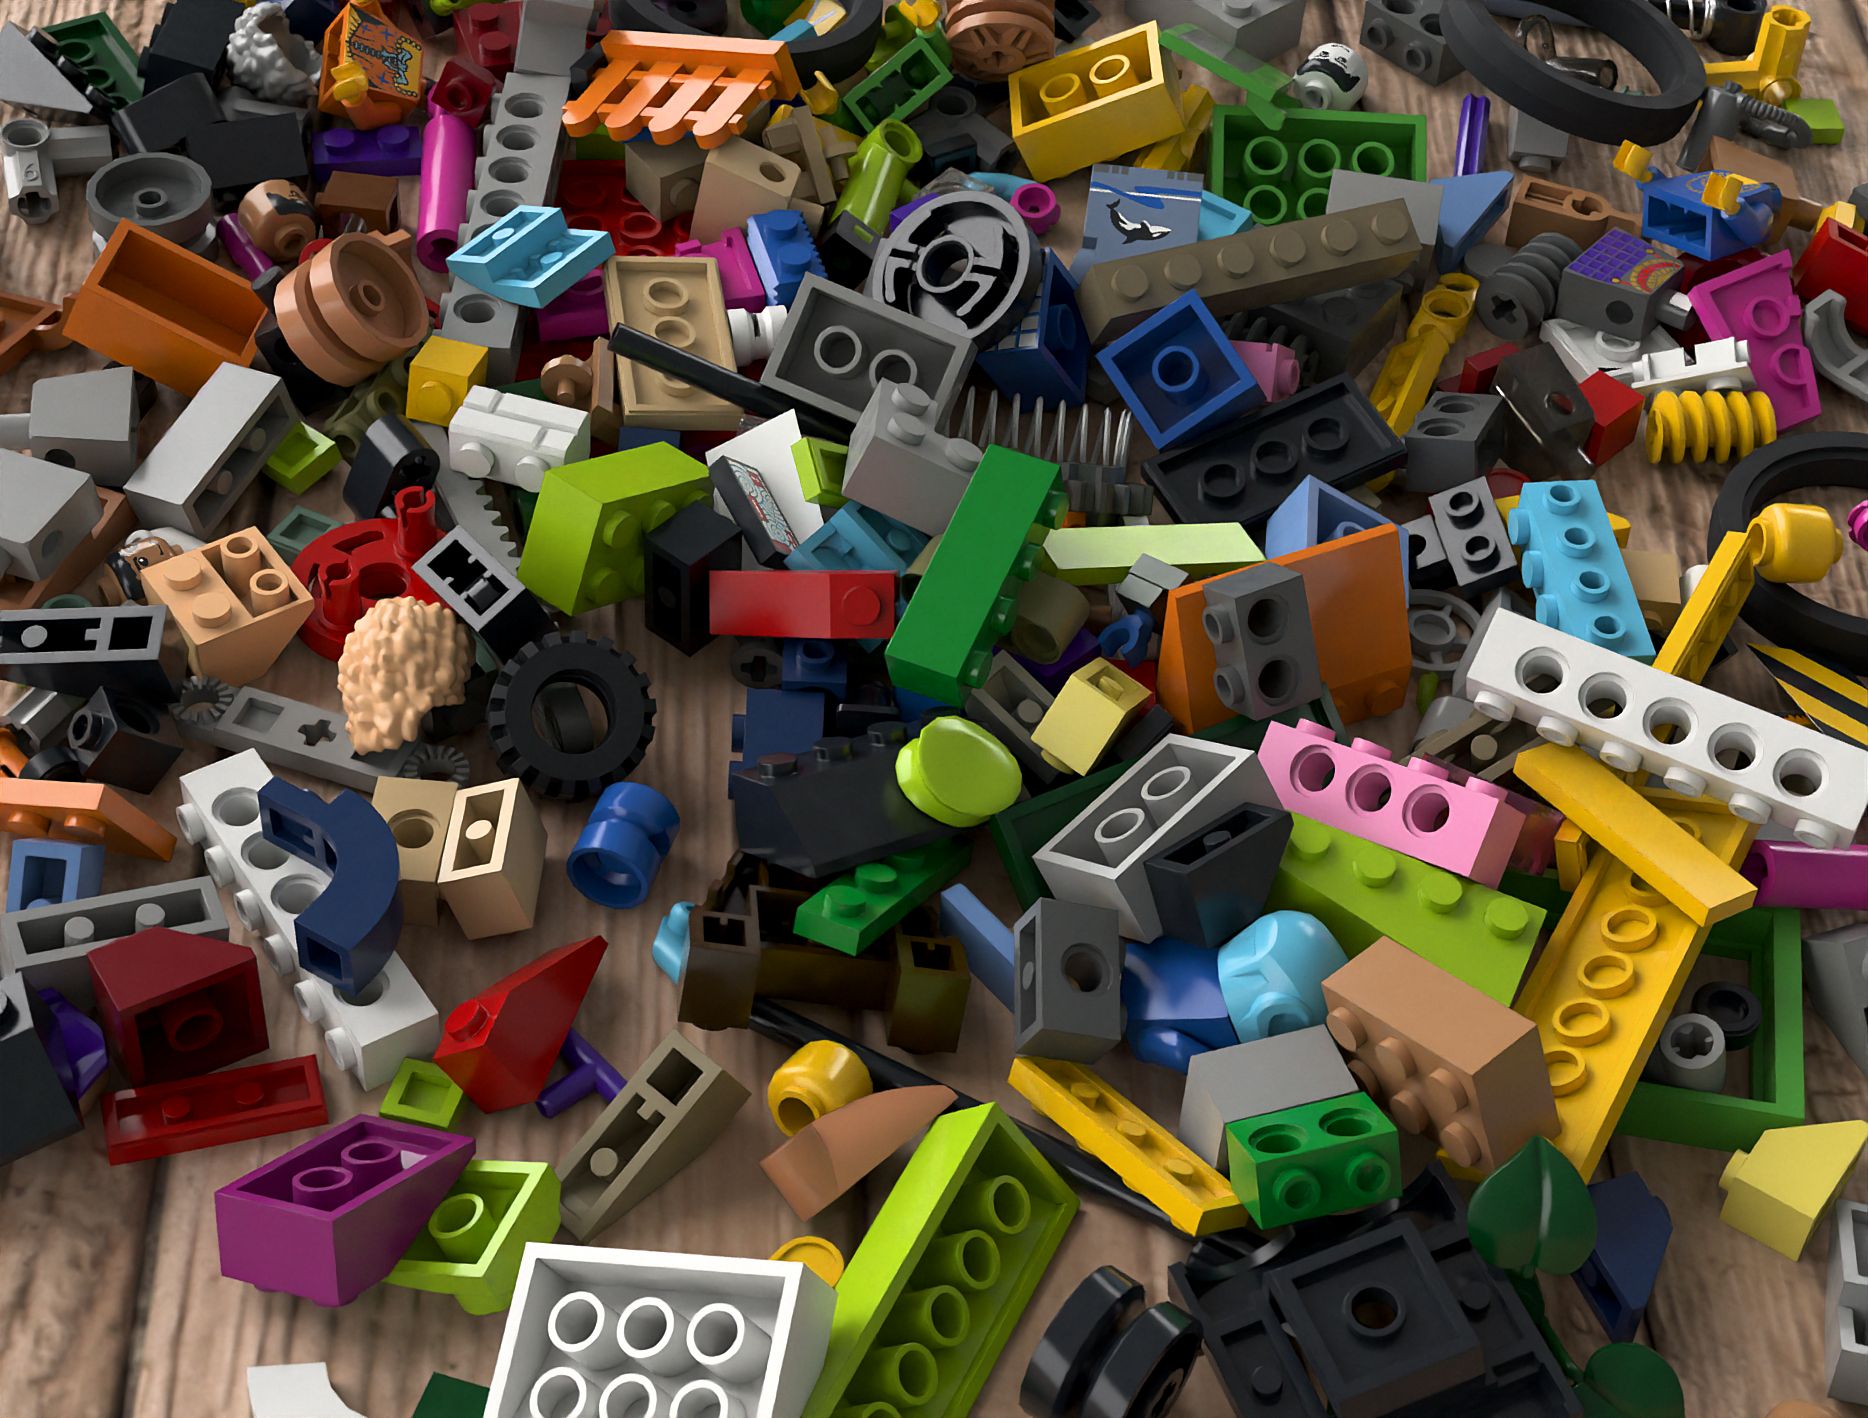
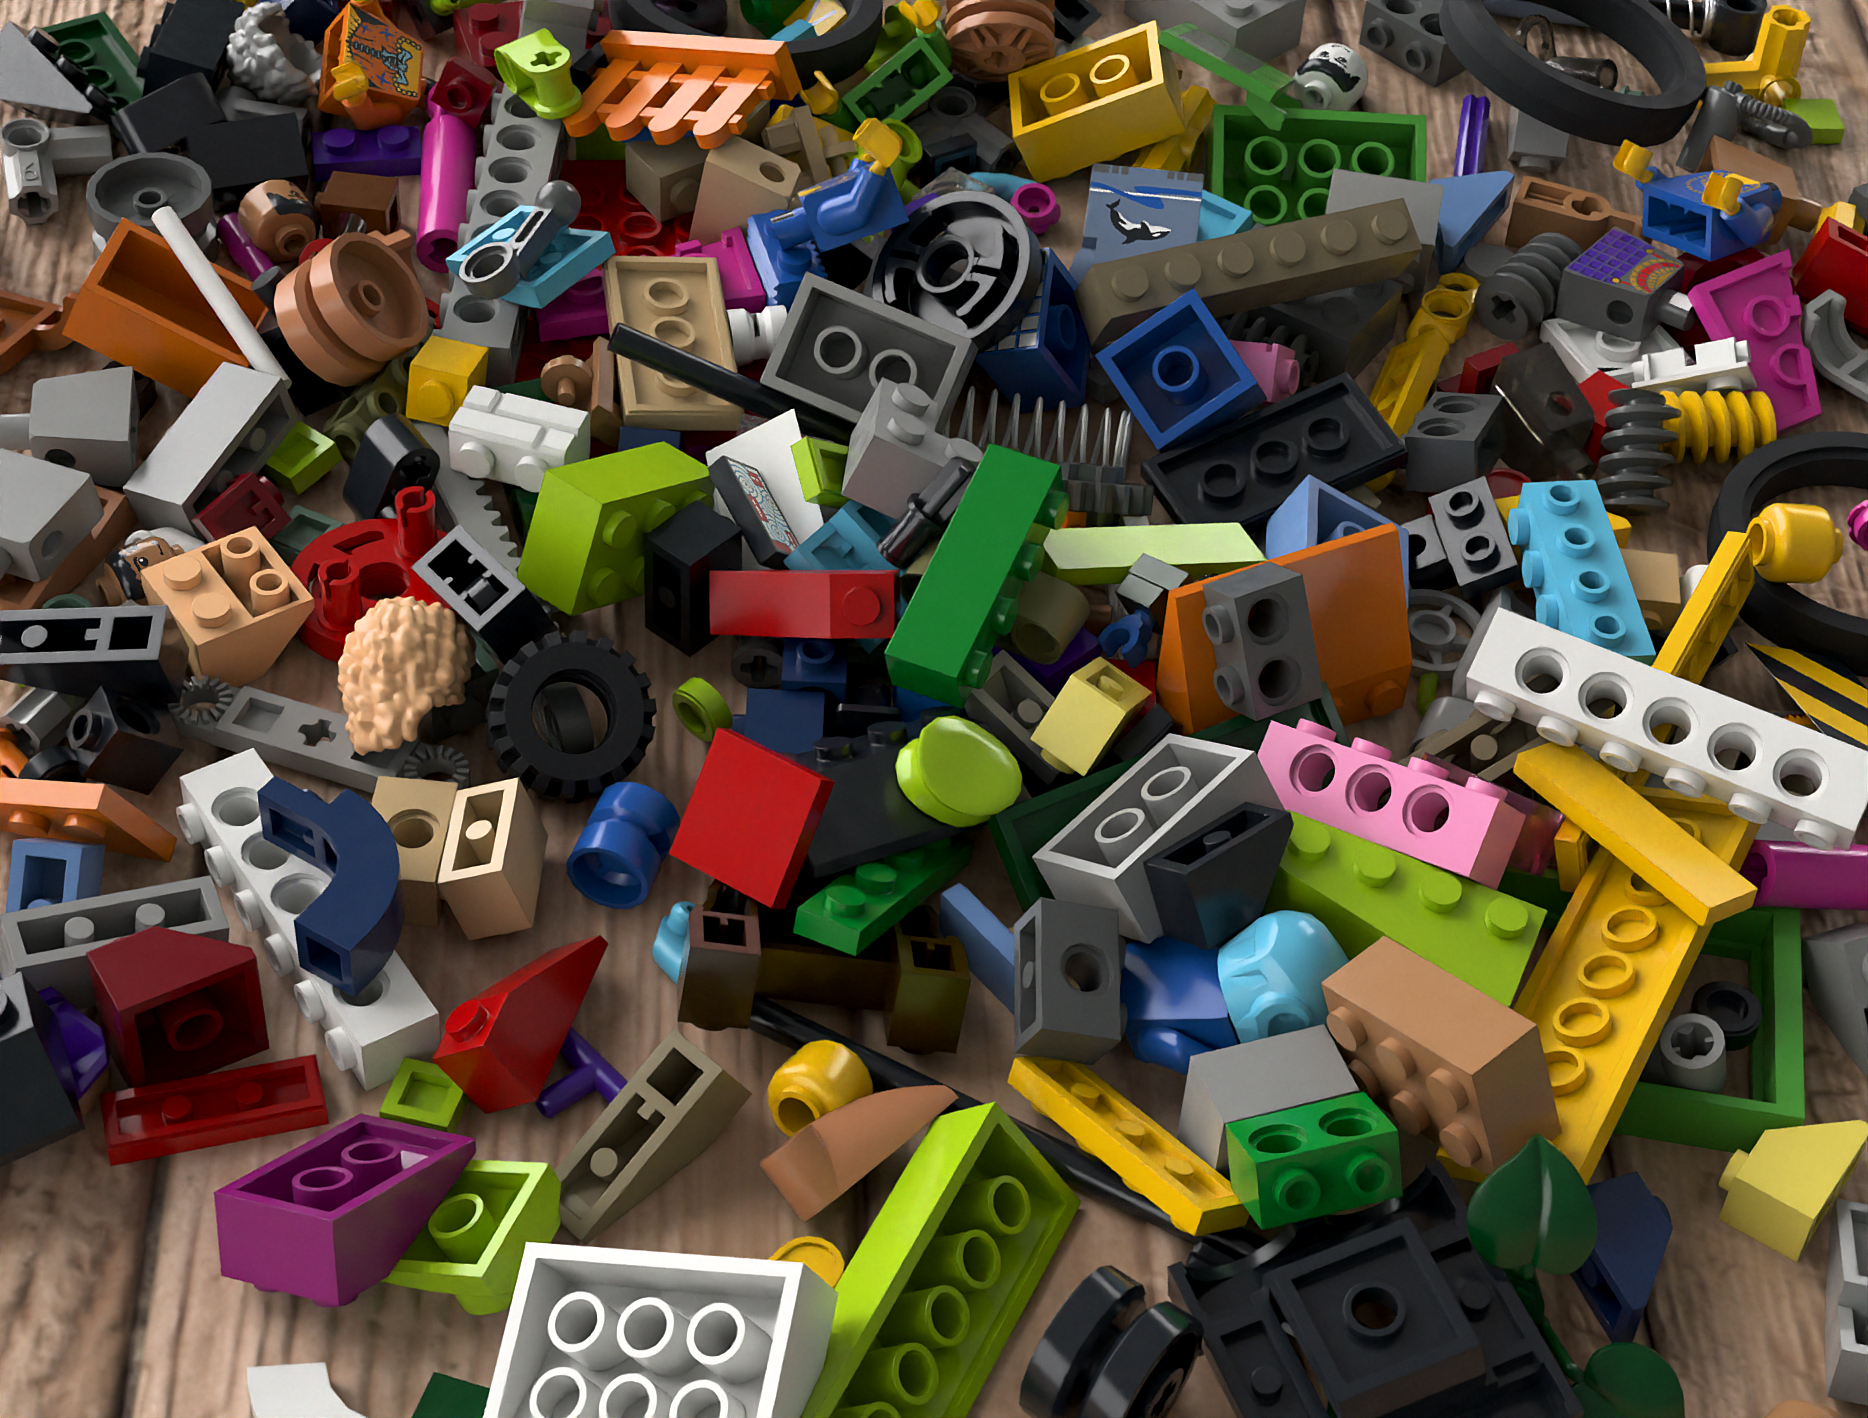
(217, 294): none -> white bar
(244, 504): none -> dark red bracket
(497, 266): none -> dark grey piece
(539, 74): none -> lime piece
(701, 709): none -> lime tile
(751, 818): none -> red tile
(850, 203): none -> blue torso
(926, 513): none -> black axle
(1636, 452): none -> dark grey piece

